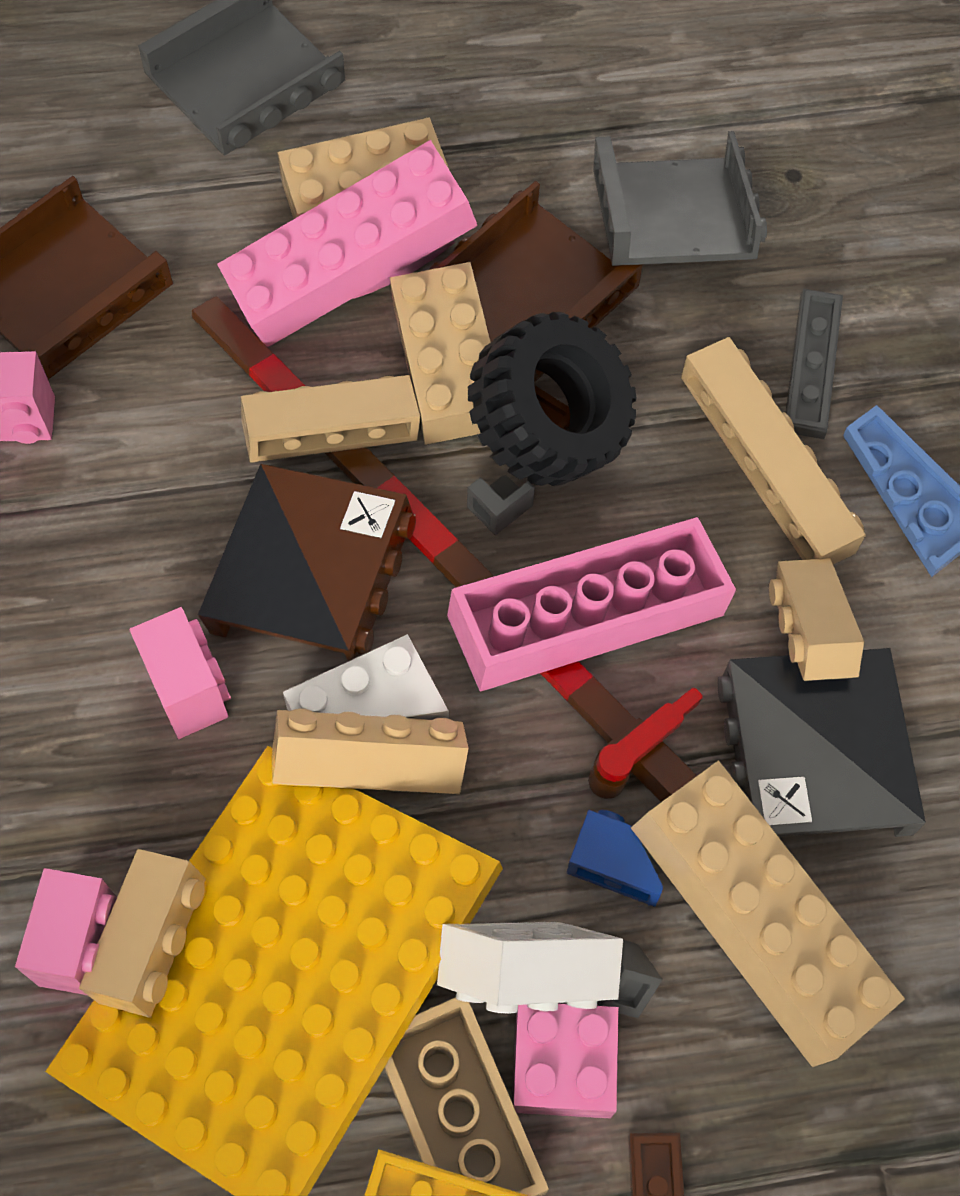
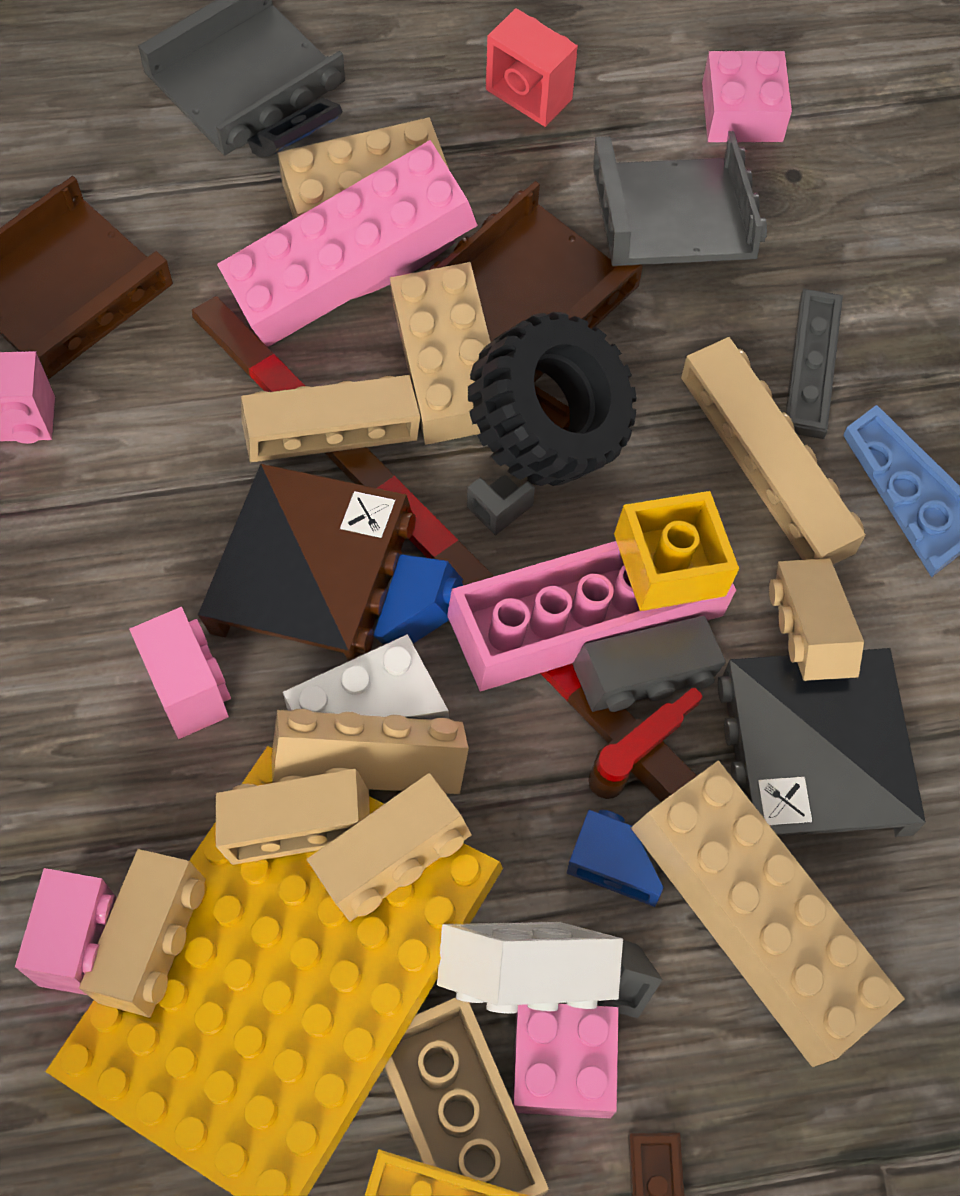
(288, 815): none -> tan brick
(294, 127): none -> black slope
(389, 847): none -> tan brick
(416, 598): none -> blue slope
(530, 67): none -> coral brick
(648, 664): none -> dark grey brick
(675, 550): none -> yellow brick
(746, 95): none -> bright pink brick

